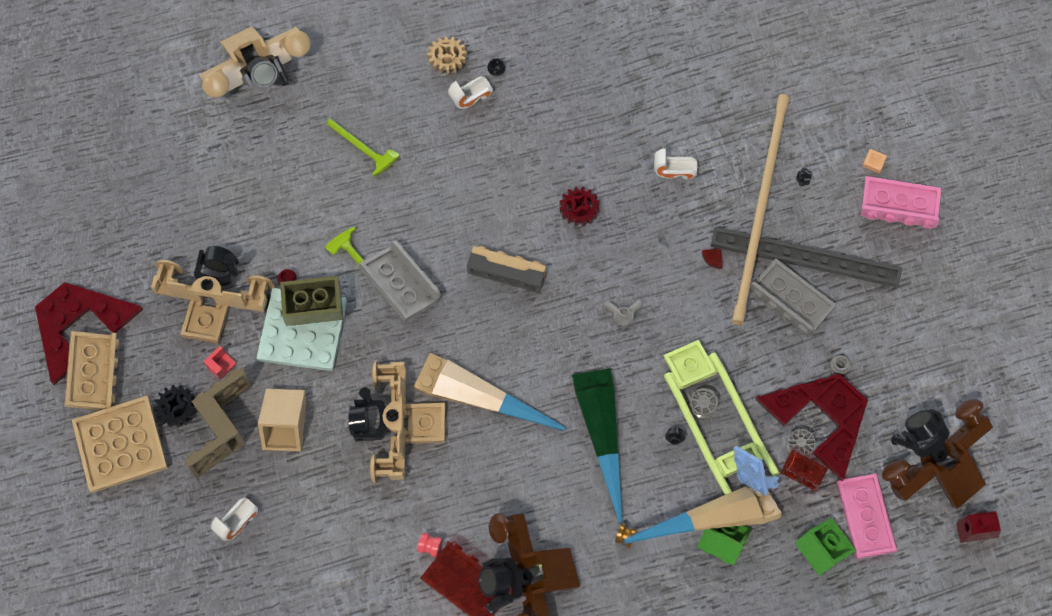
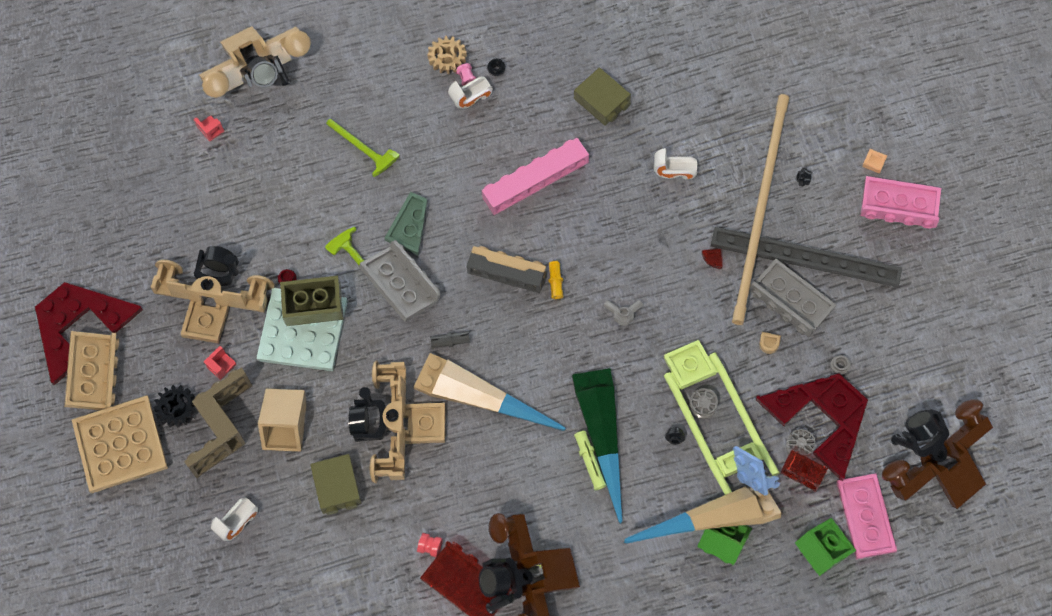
(209, 127): none -> coral panel
(336, 484): none -> olive brick
(409, 224): none -> sand green wing
(449, 339): none -> dark grey pin
(465, 73): none -> bright pink bush
(535, 176): none -> bright pink brick
(555, 280): none -> yellow axle
(581, 213): dark red gear -> none
(587, 453): none -> yellowish green pin
(602, 96): none -> olive brick
(623, 533): pearl gold wheel -> none
(769, 342): none -> tan tile
(981, 527): dark red torso -> none

